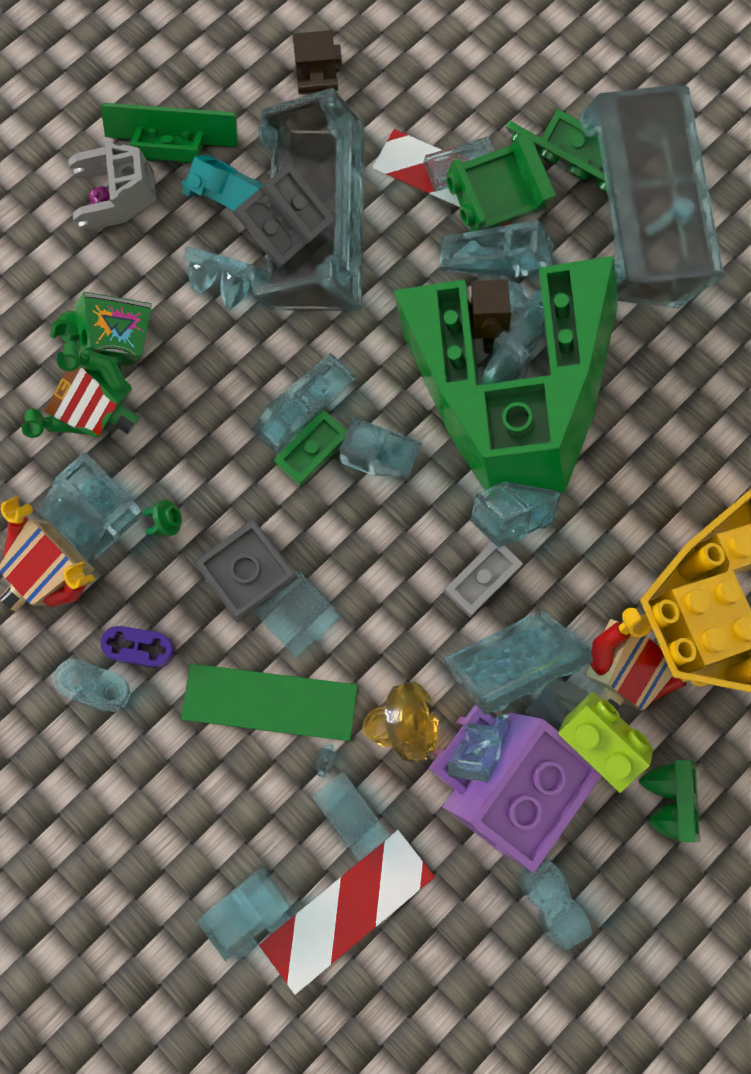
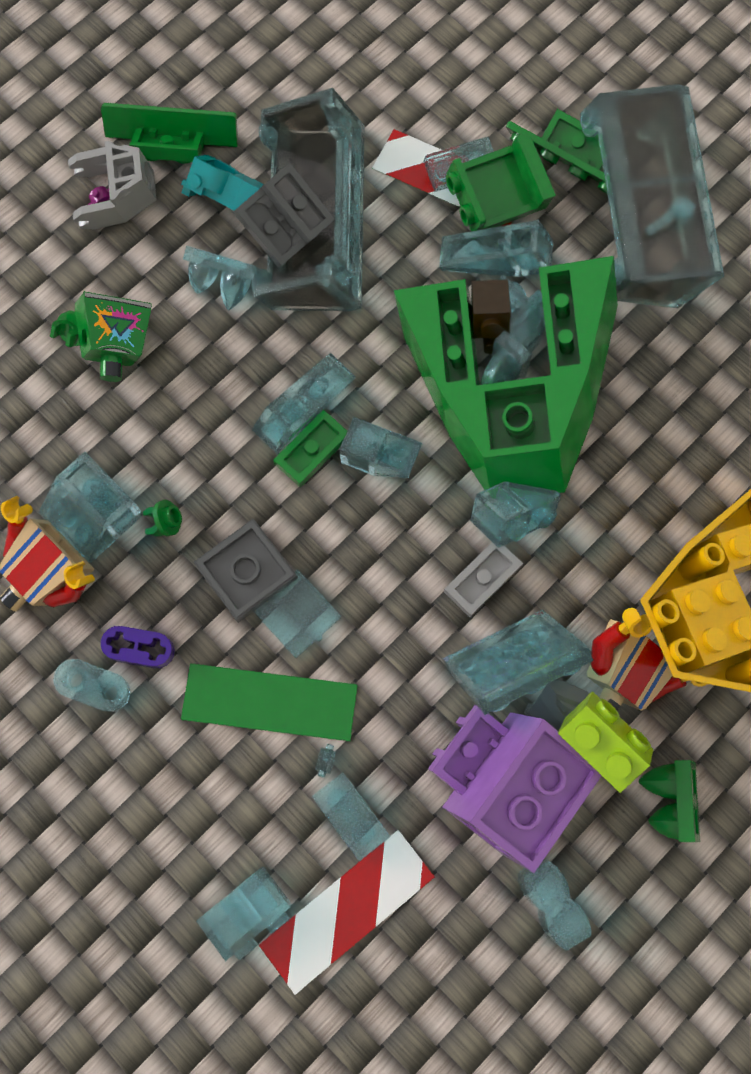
(86, 397): torso -> none
(316, 61): dark brown brick -> none
(407, 722): clear yellow tile -> none
(480, 751): clear light blue slope -> none

